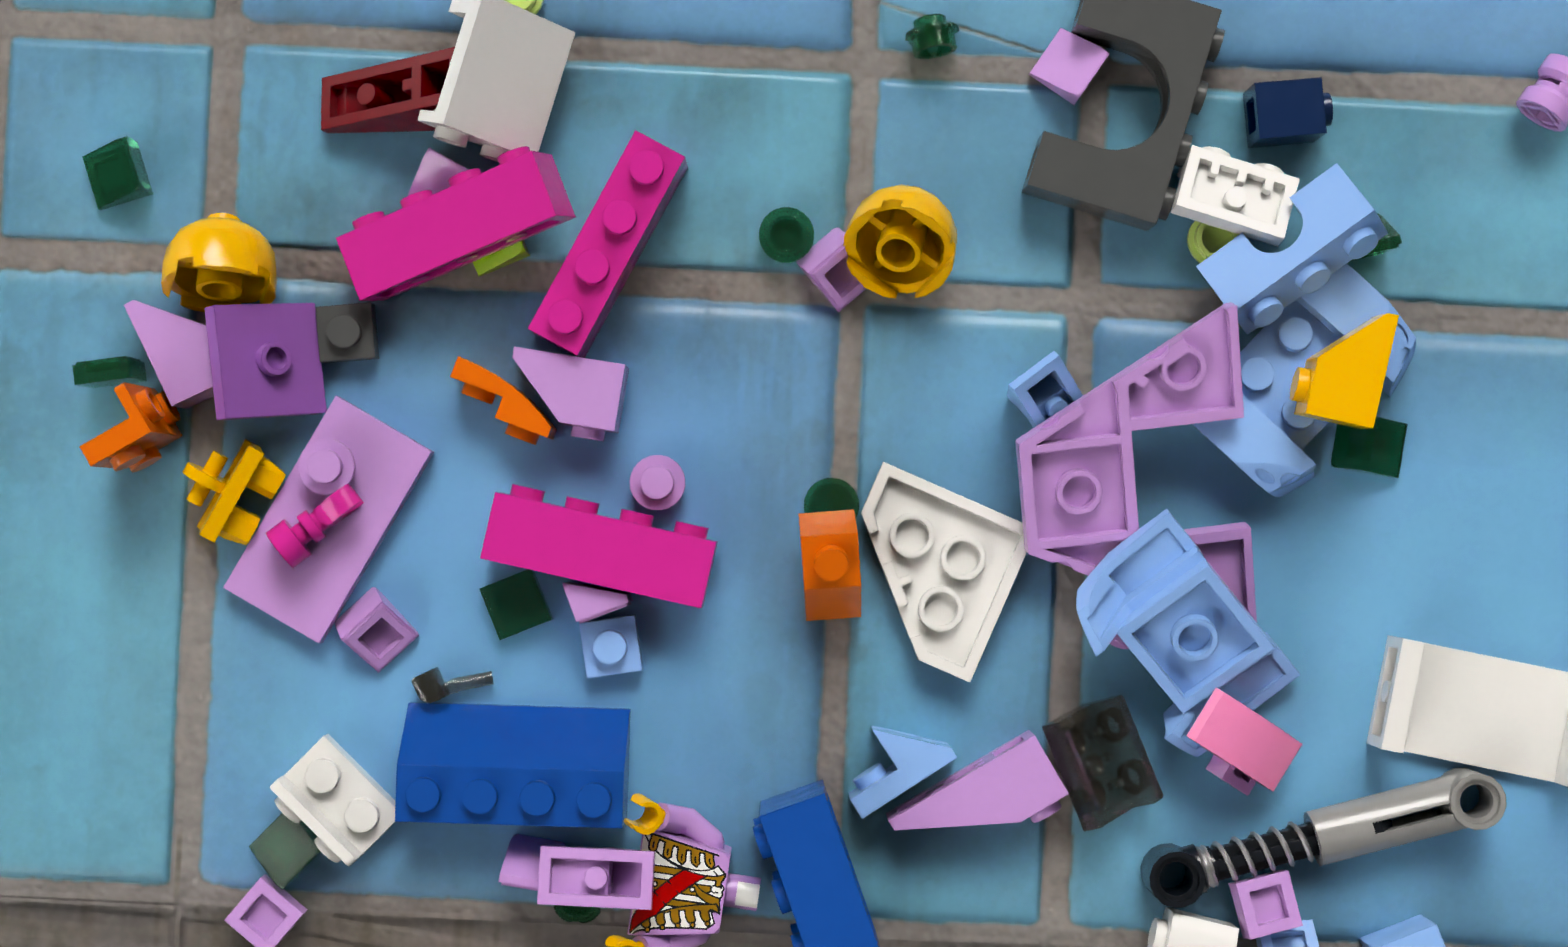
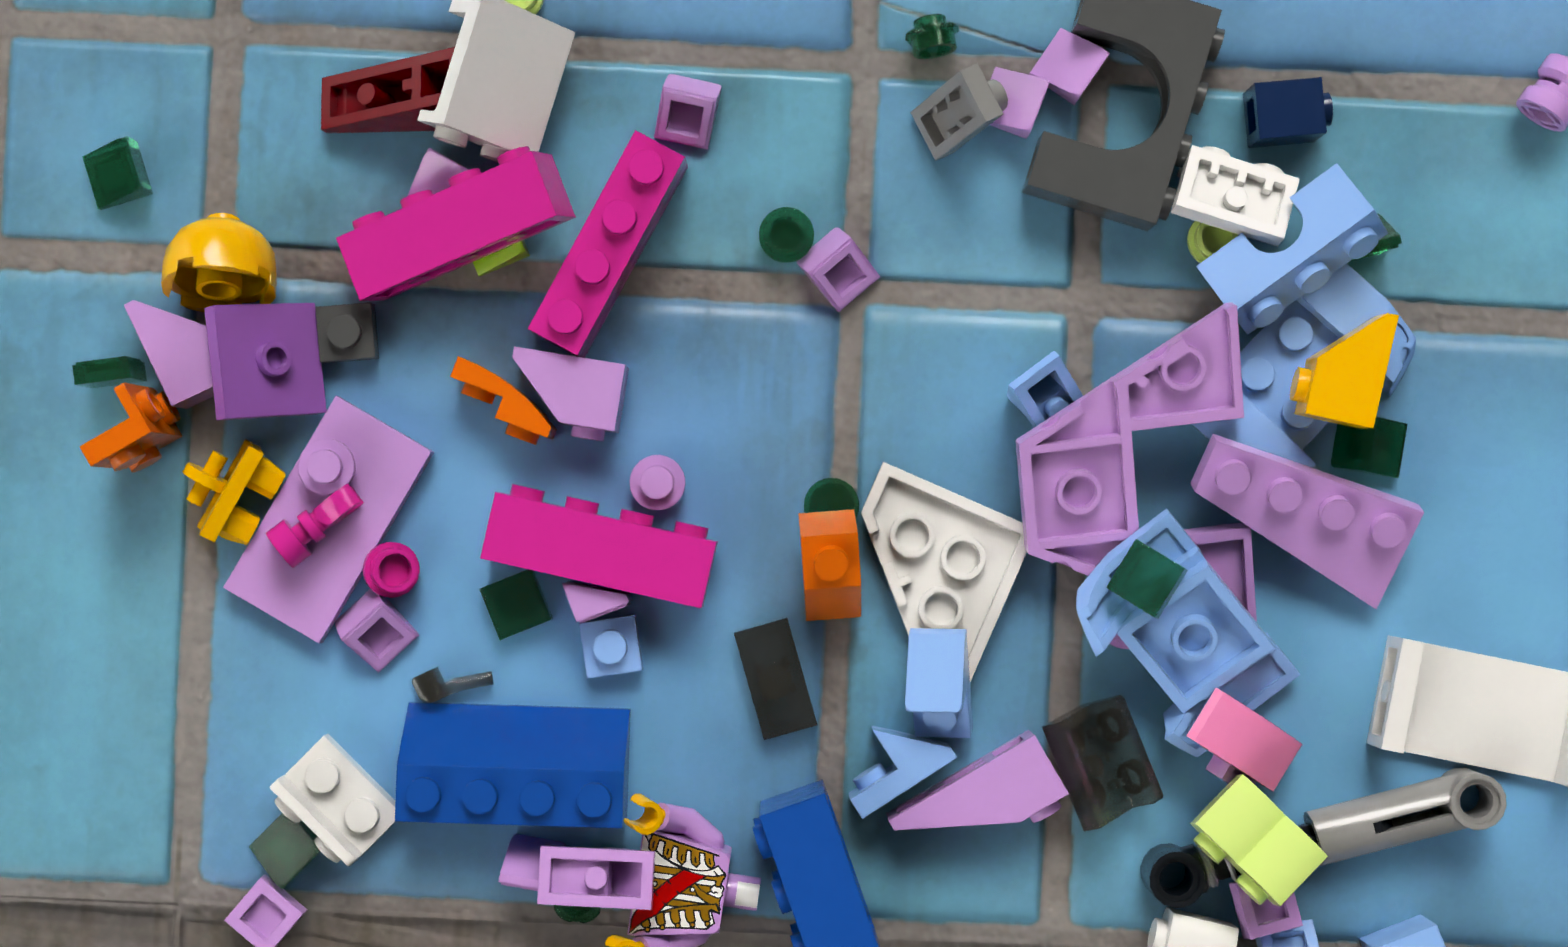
(391, 569): none -> dark pink plate
(687, 111): none -> lavender slope
(775, 678): none -> clear smoke tile
(901, 242): yellow cylinder -> none
(939, 683): none -> light blue slope
(959, 111): none -> light grey tile
(1024, 100): none -> lavender slope
(1147, 578): none -> clear green tile
(1257, 841): none -> yellowish green brick
(1317, 517): none -> lavender wing

